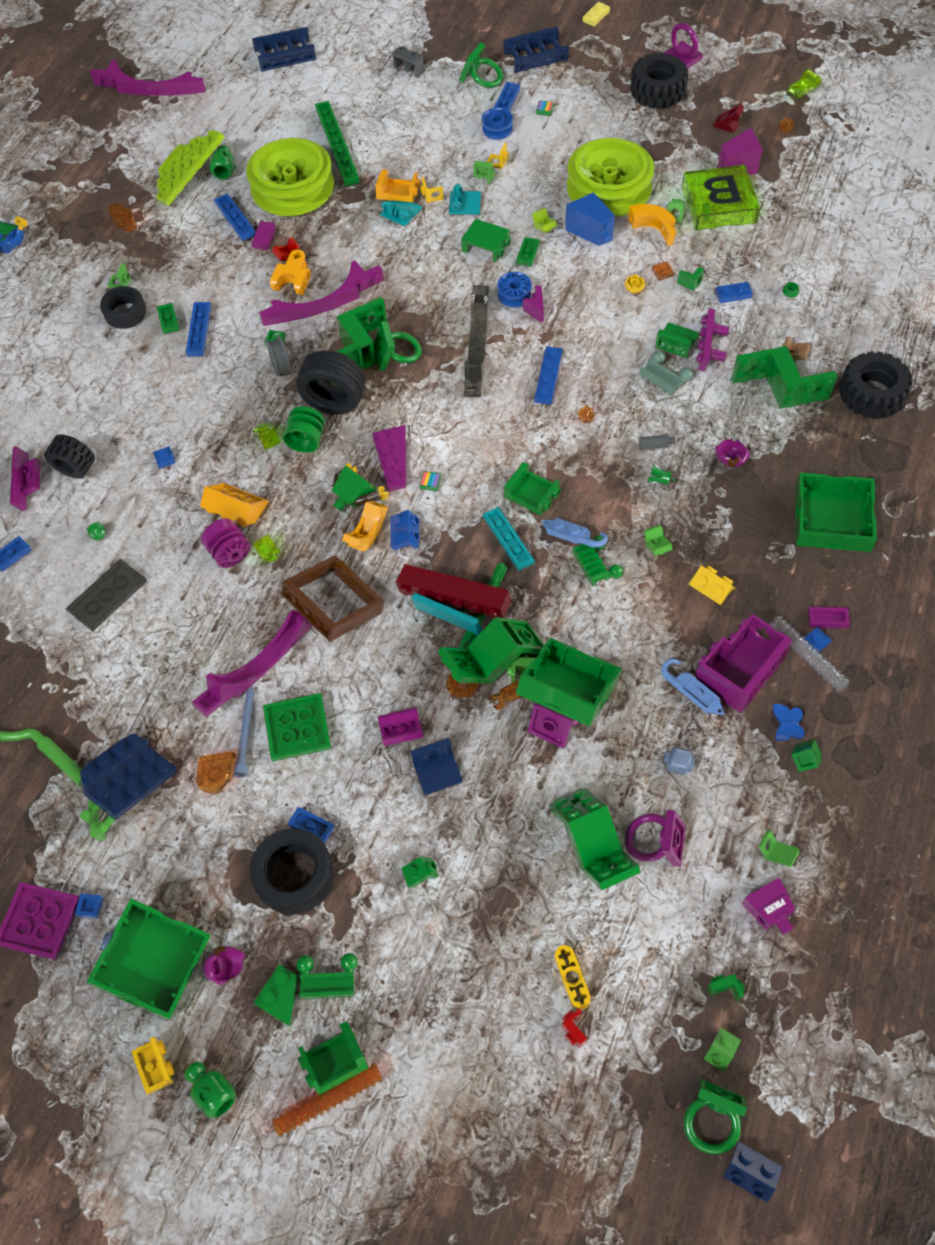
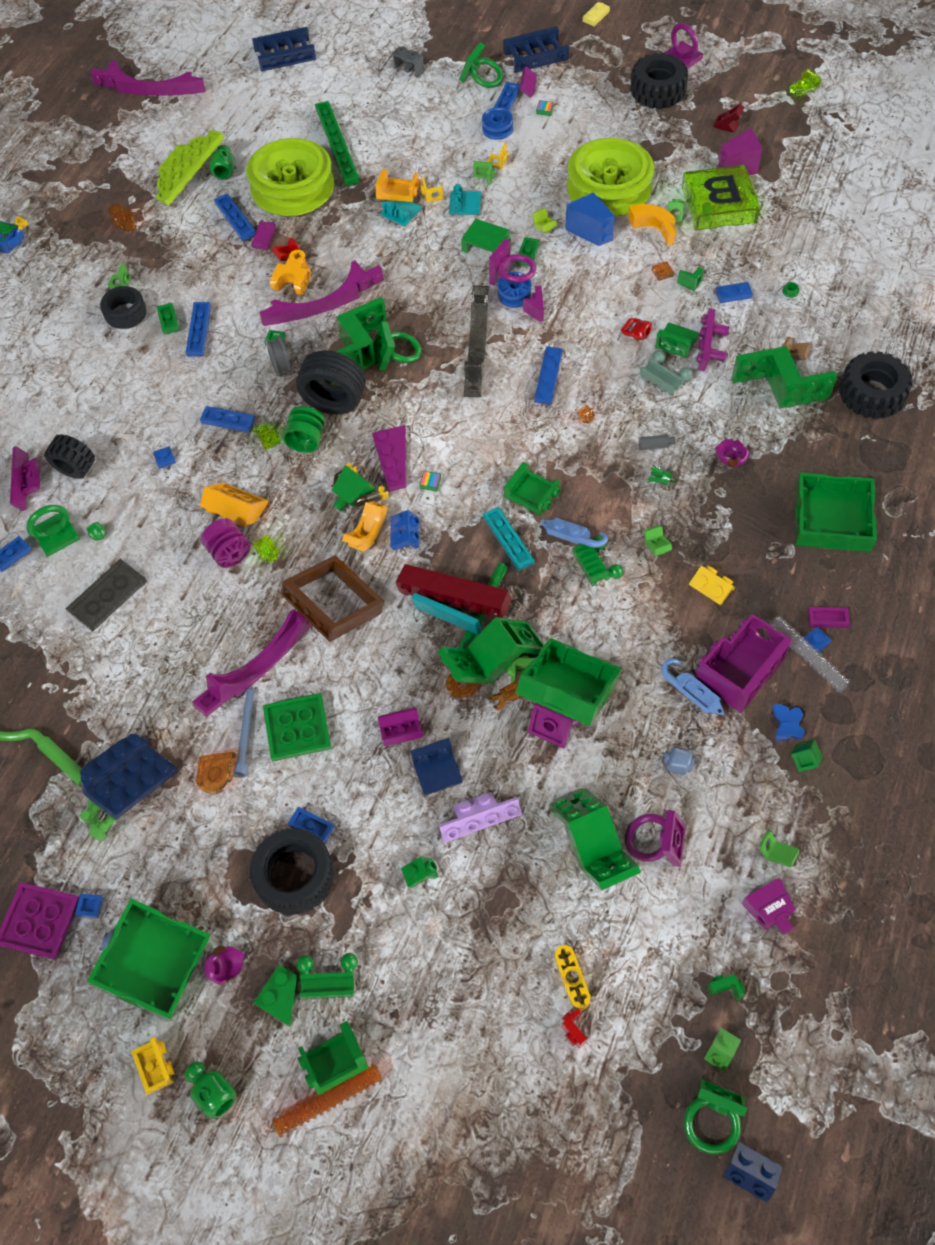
(54, 532): none -> green tile
(227, 419): none -> blue plate
(477, 815): none -> lavender bracket
(500, 262): none -> magenta tile
(528, 82): none -> magenta tile
(634, 284): yellow plate -> none
(640, 330): none -> red piece
(786, 125): clear orange plate -> none

